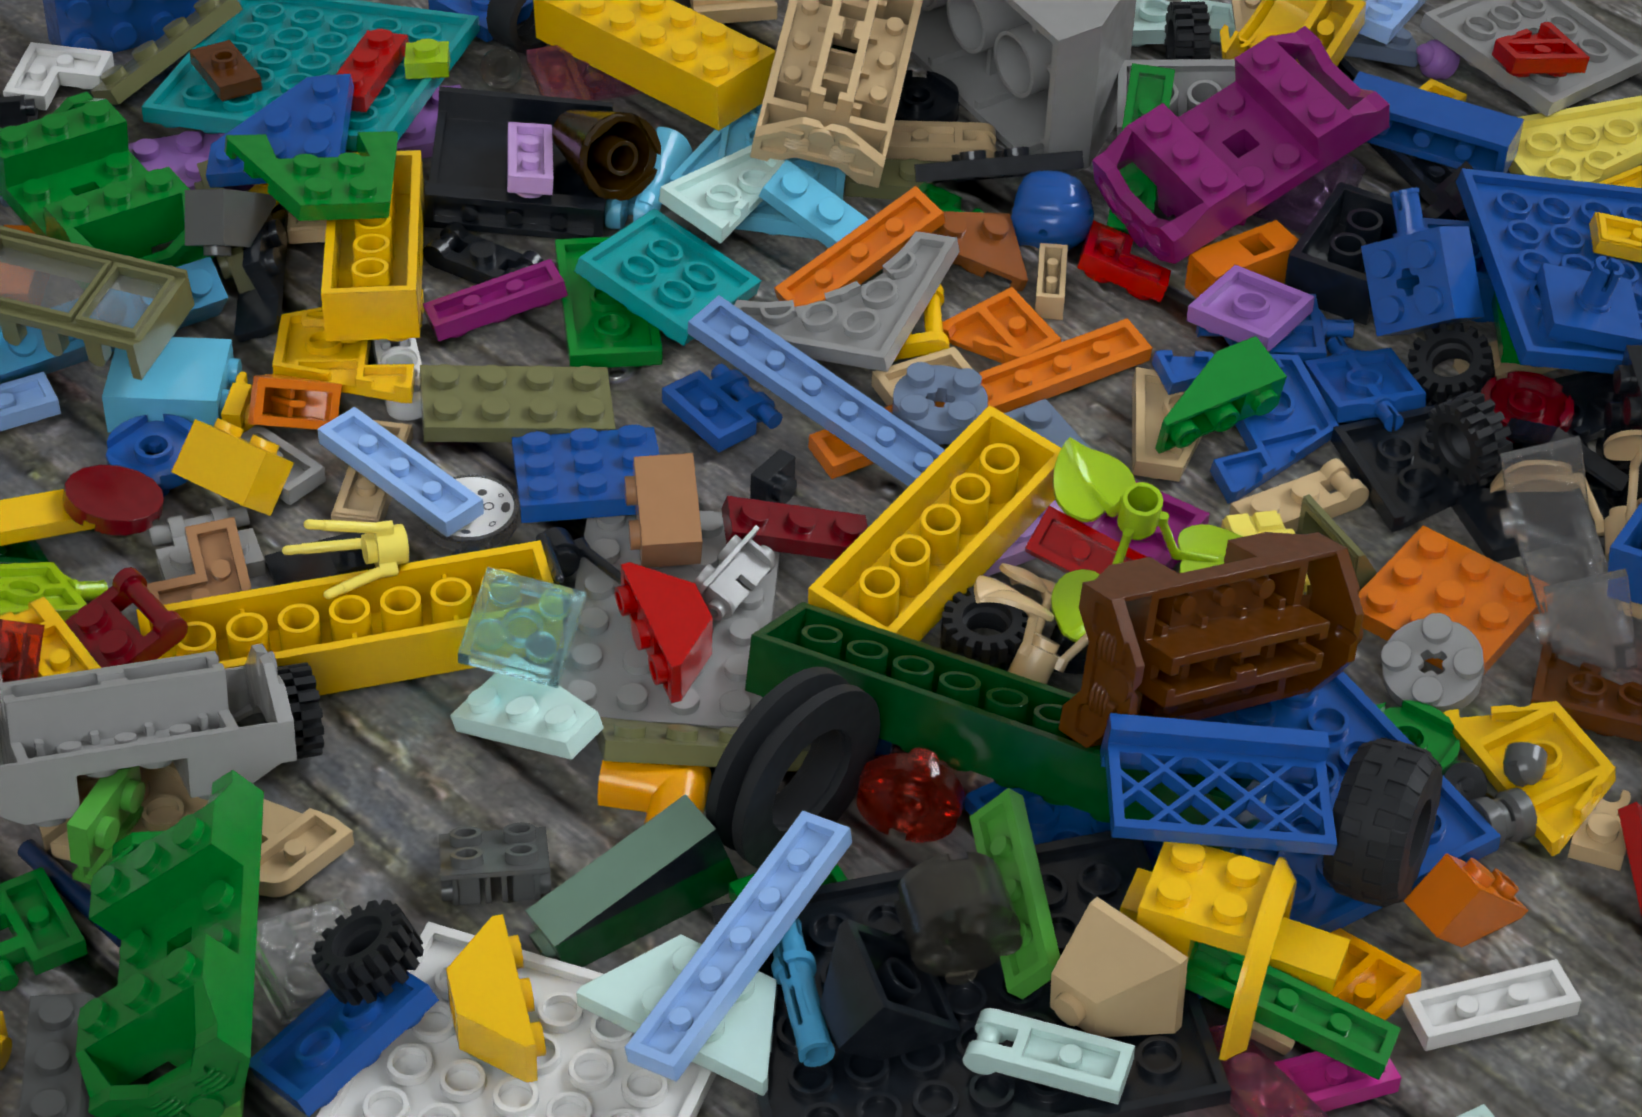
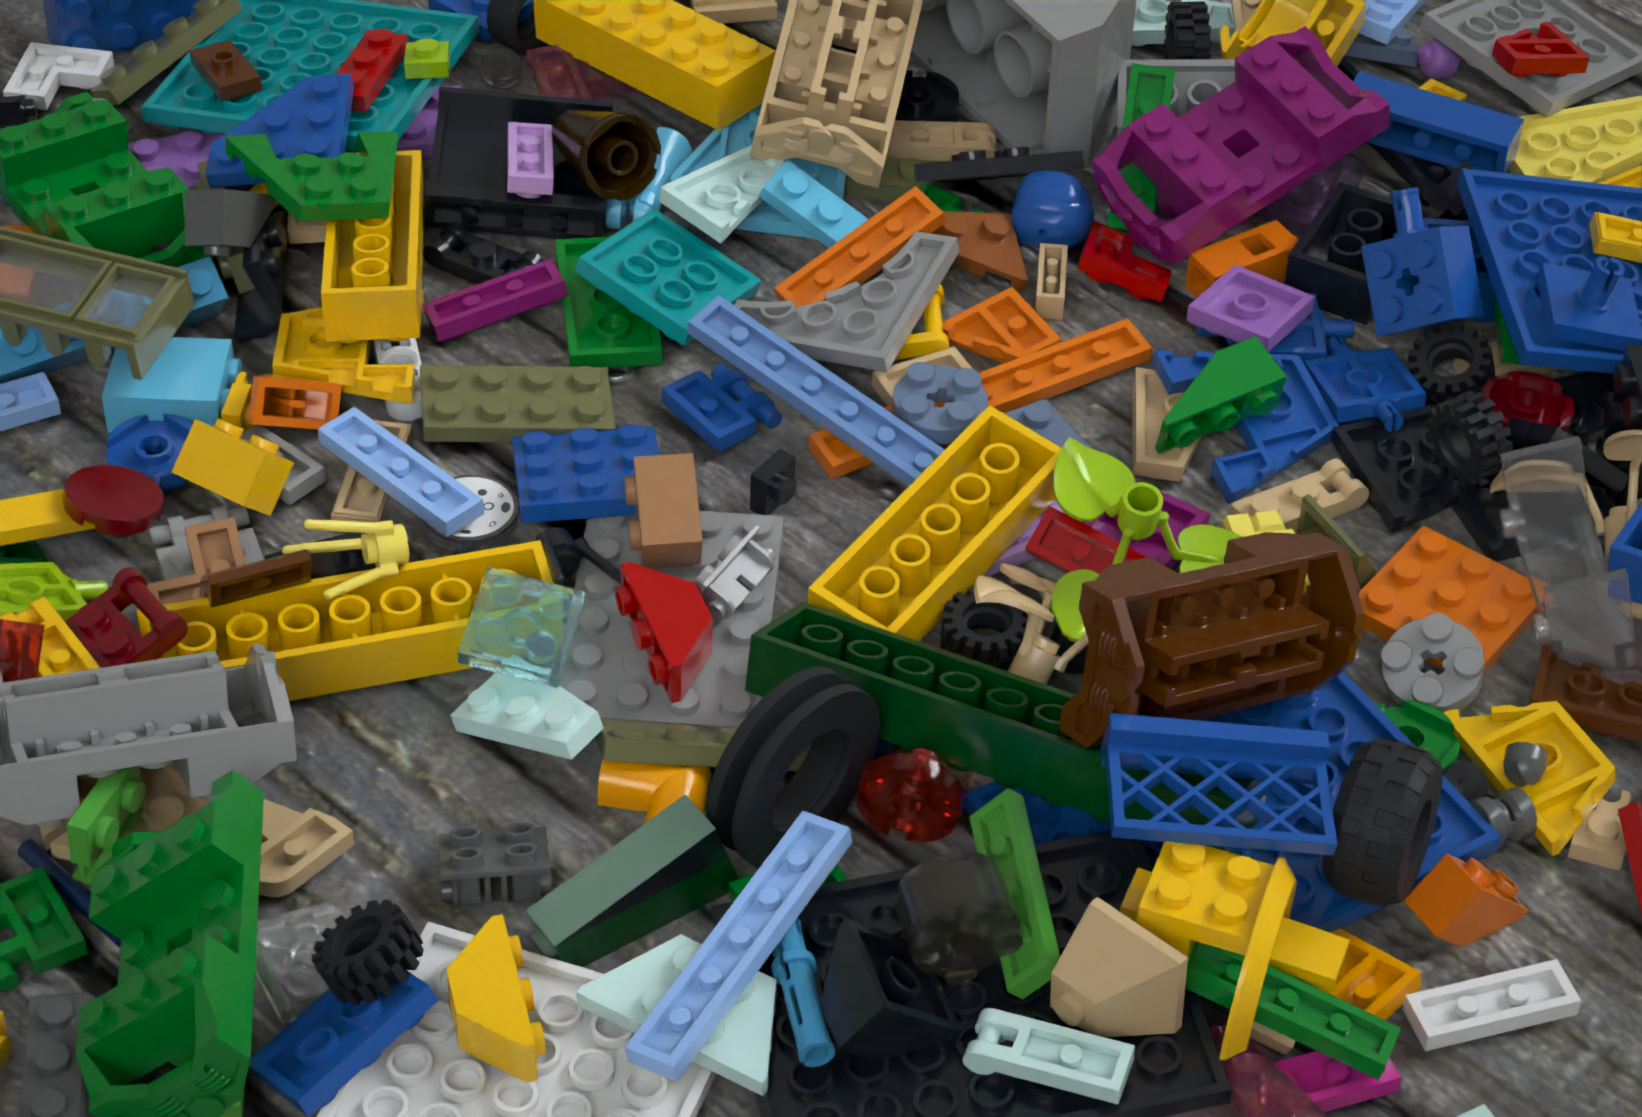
(256, 578): none -> reddish brown slope
(305, 708): black tyre -> none
(792, 527): dark red plate -> none

